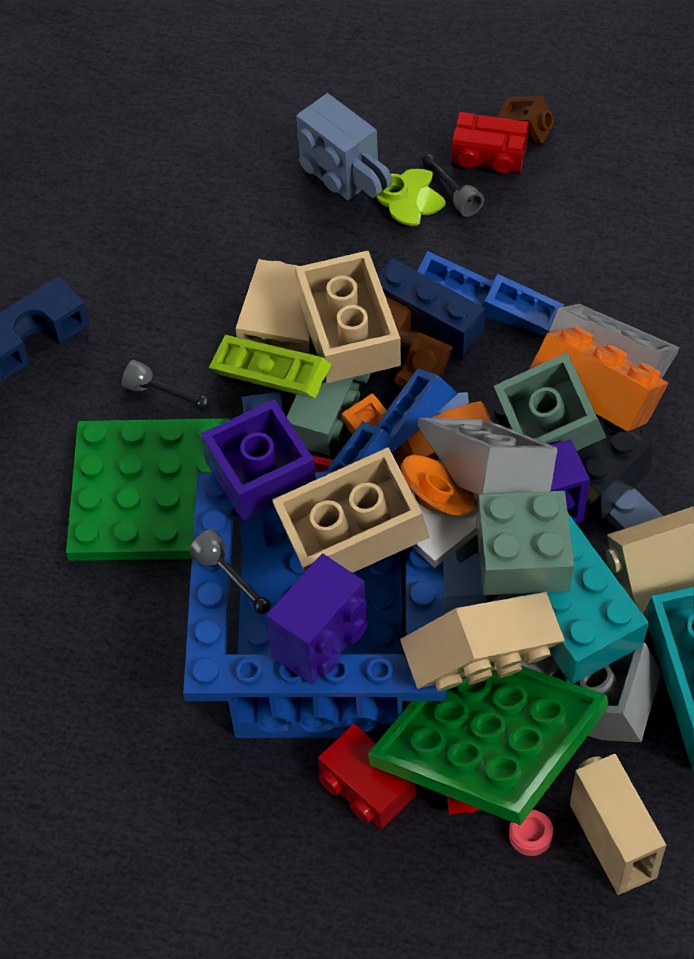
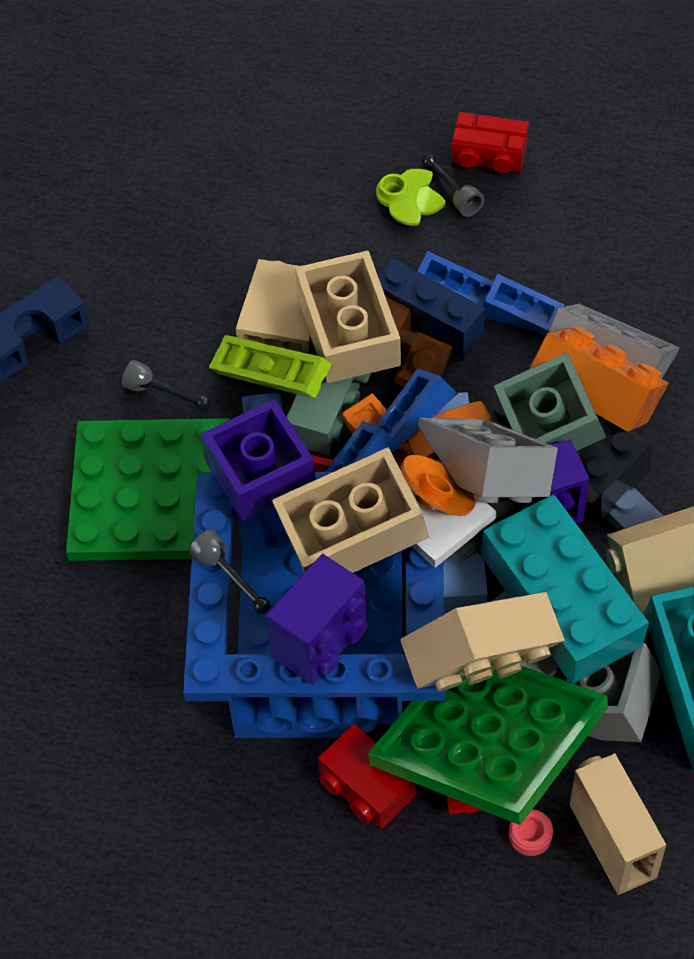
(340, 149): sand blue brick -> none
(524, 543): sand green brick -> none
(532, 110): reddish brown bracket -> none

